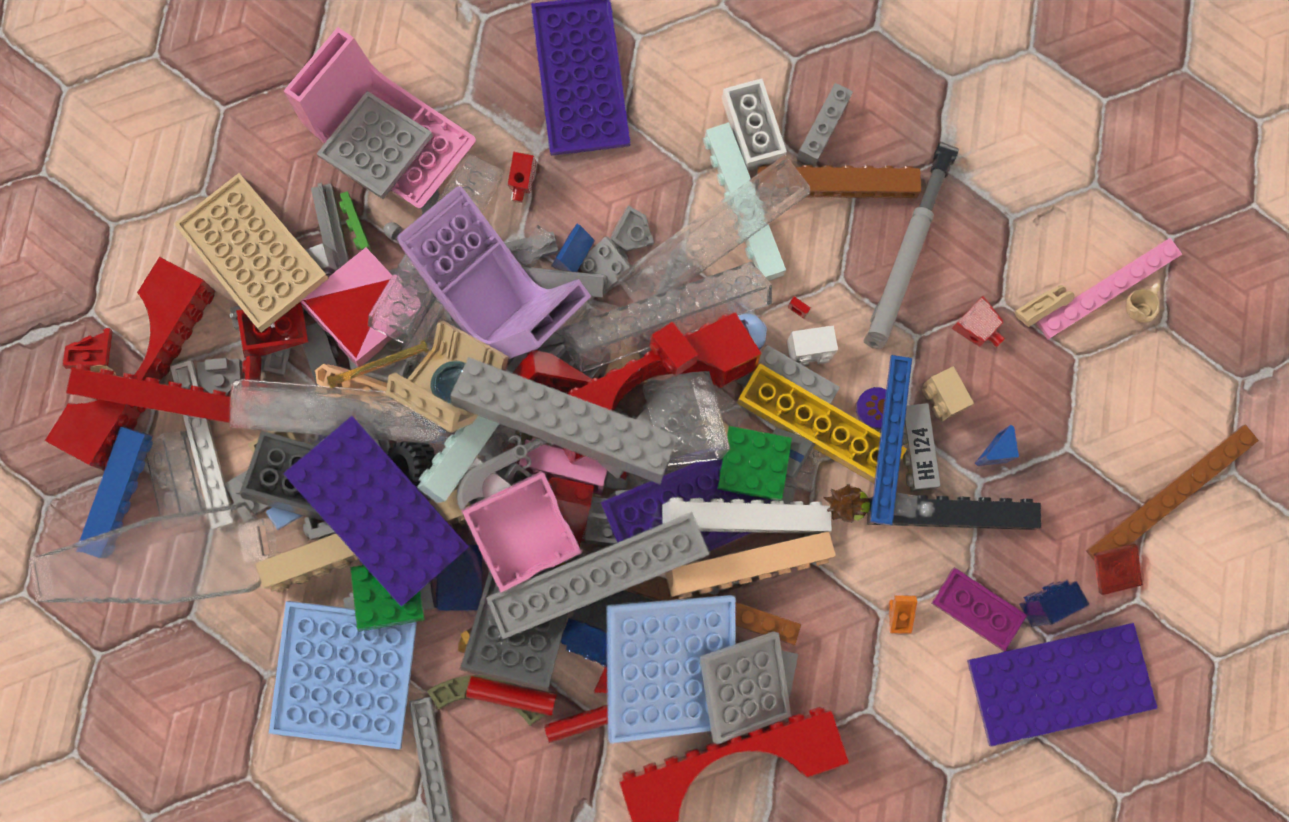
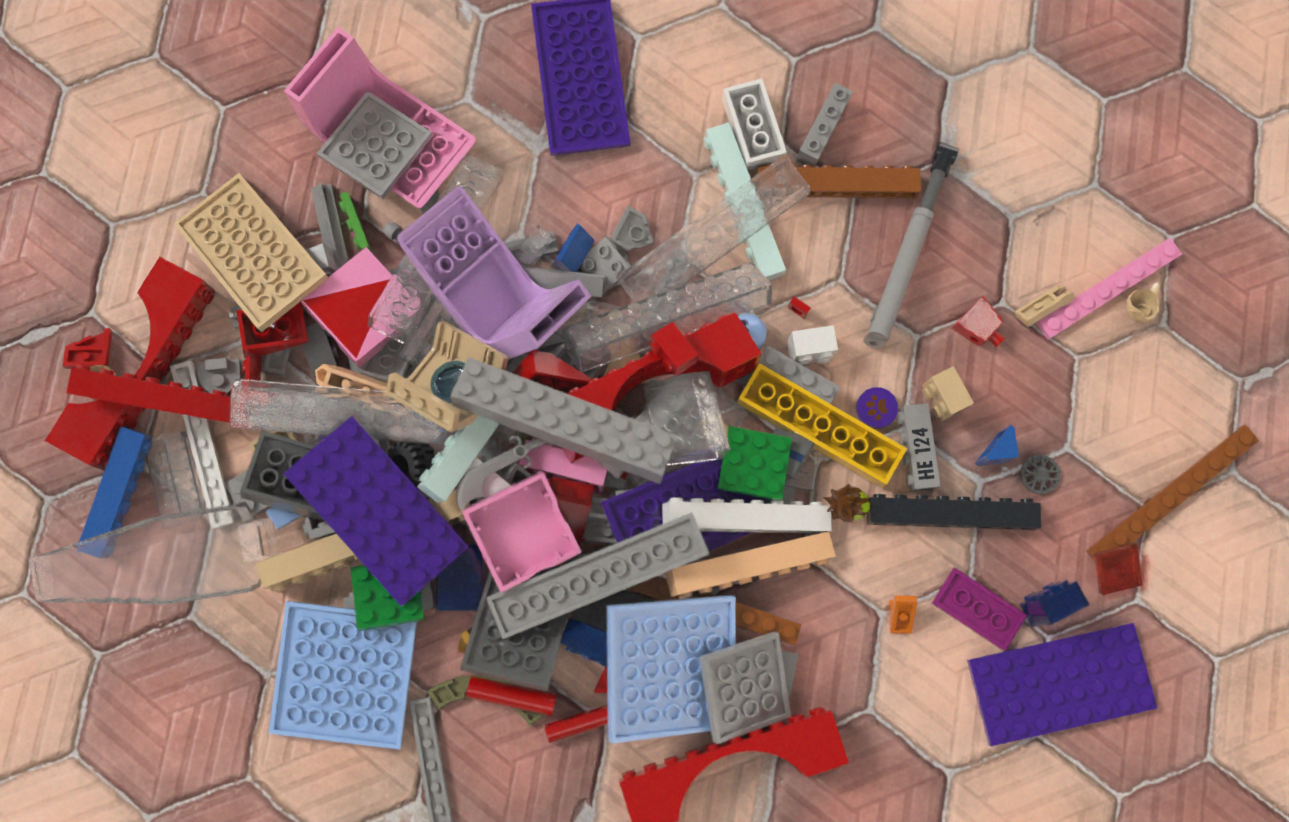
(333, 381): clear yellow bar -> none
(522, 167): red torso -> none
(891, 440): blue tile -> none
(907, 505): clear plate -> none
(1040, 474): none -> dark grey wheel

